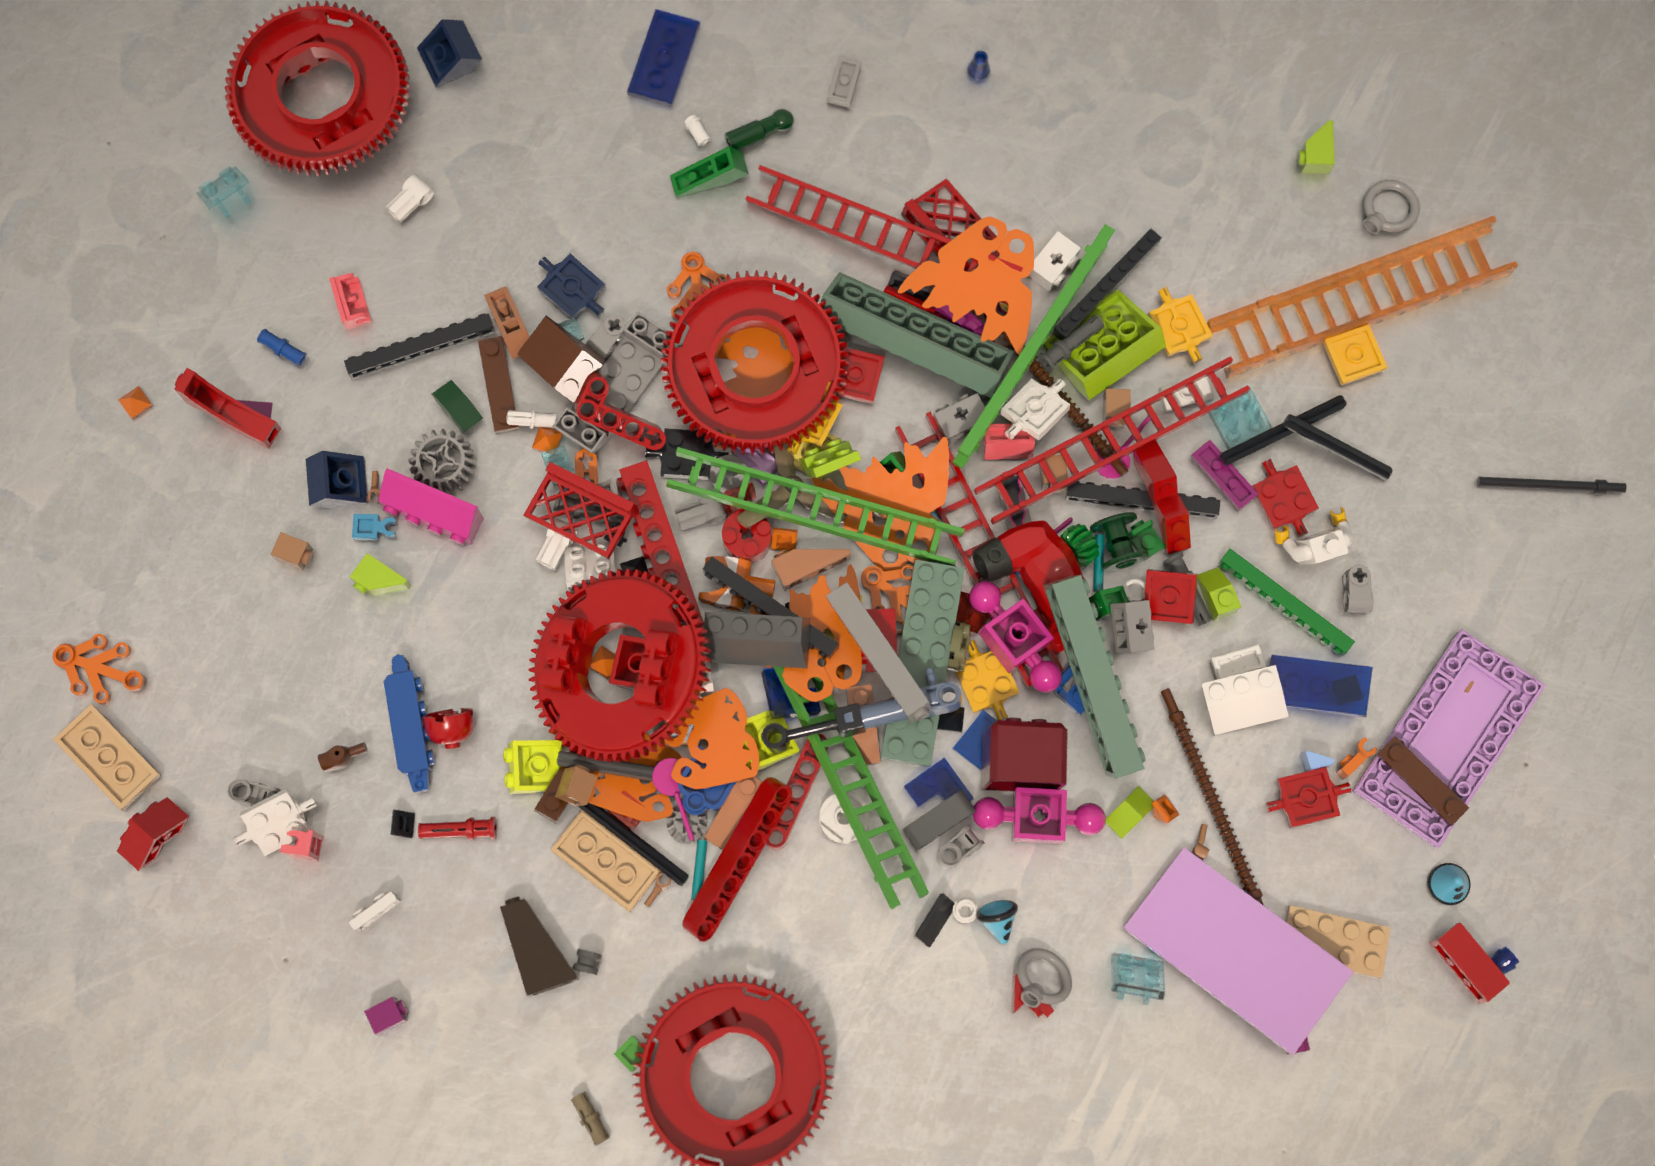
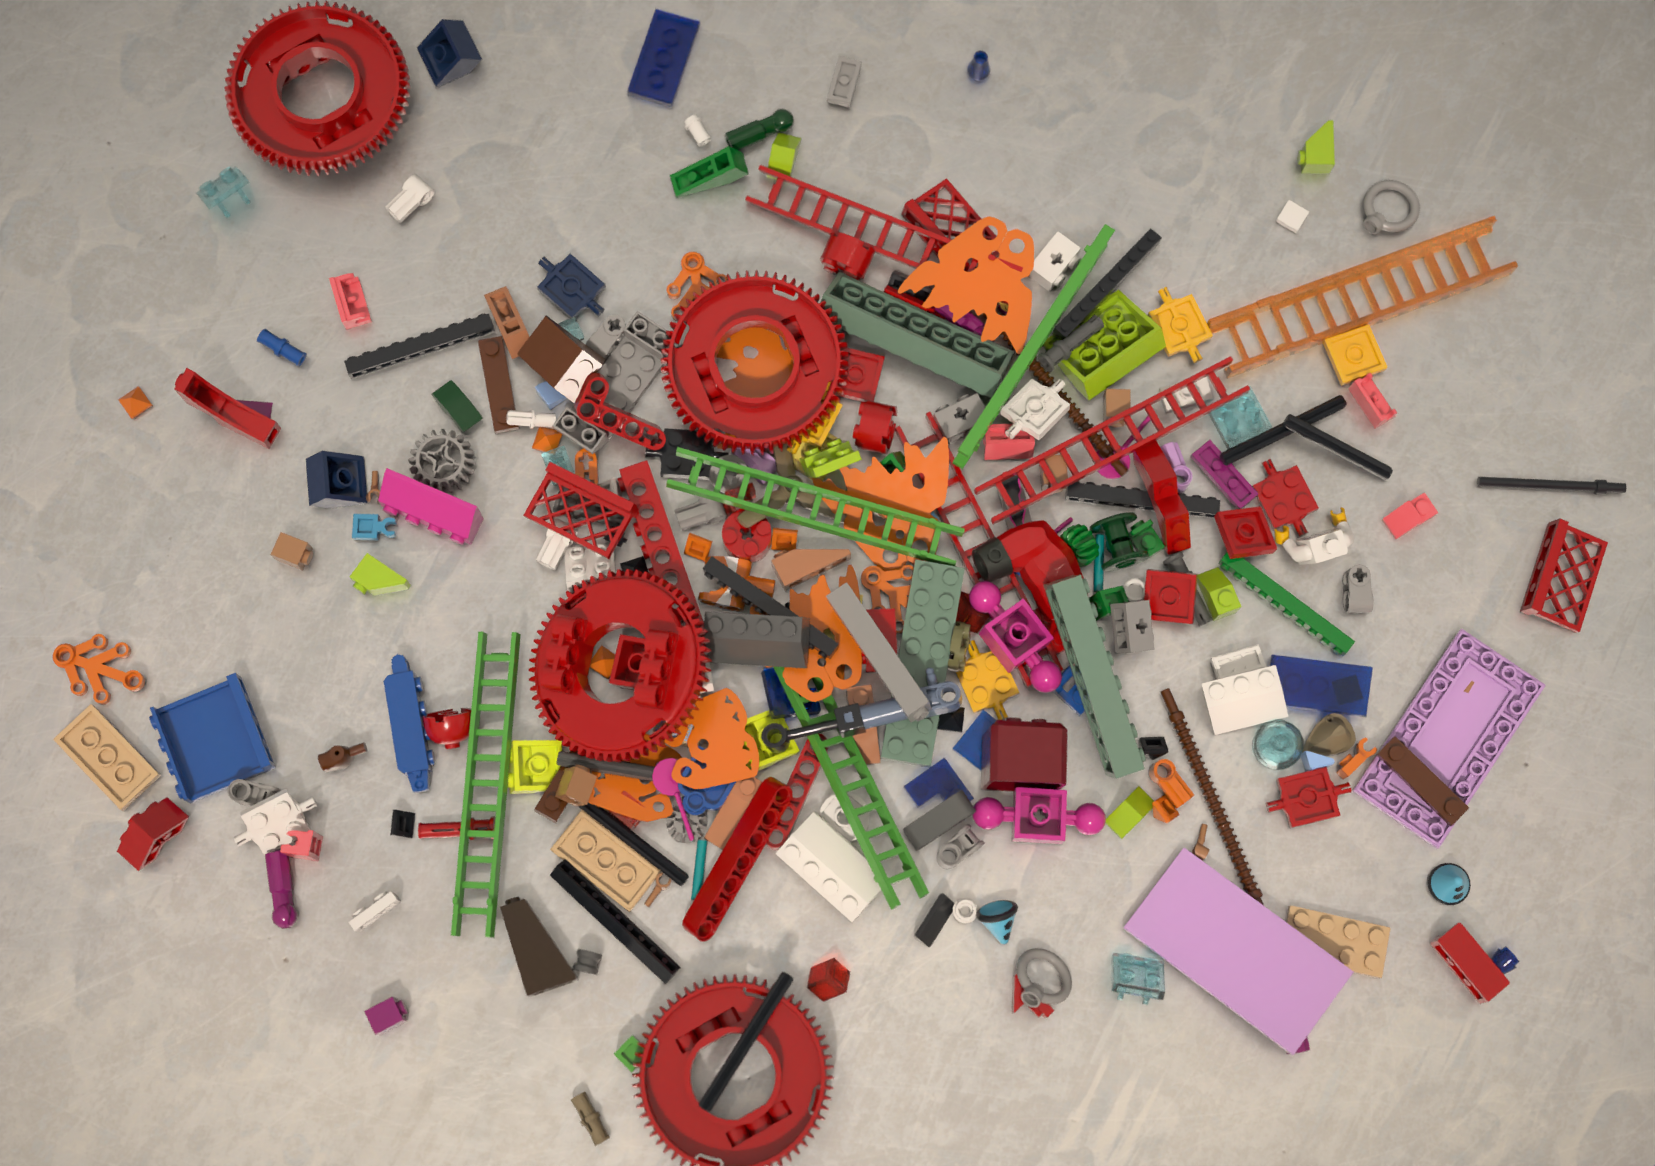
(212, 739): none -> blue panel
(281, 887): none -> magenta piece
(470, 782): none -> bright green ladder
(549, 395): none -> light blue slope
(615, 921): none -> black piece
(697, 547): none -> orange slope
(745, 1042): none -> black axle
(784, 154): none -> lime slope
(828, 979): none -> clear red panel
(831, 866): none -> white slope
(847, 256): none -> red brick
(875, 427): none -> red brick
(1153, 746): none -> black slope
(1172, 785): none -> orange piece
(1175, 458): none -> lavender piece
(1245, 532): none -> red plate
(1278, 744): none -> clear light blue cylinder
(1292, 216): none -> white tile
(1331, 736): none -> dark tan piece
(1372, 401): none -> coral hinge
(1410, 515): none -> coral slope
(1548, 563): none -> red fence

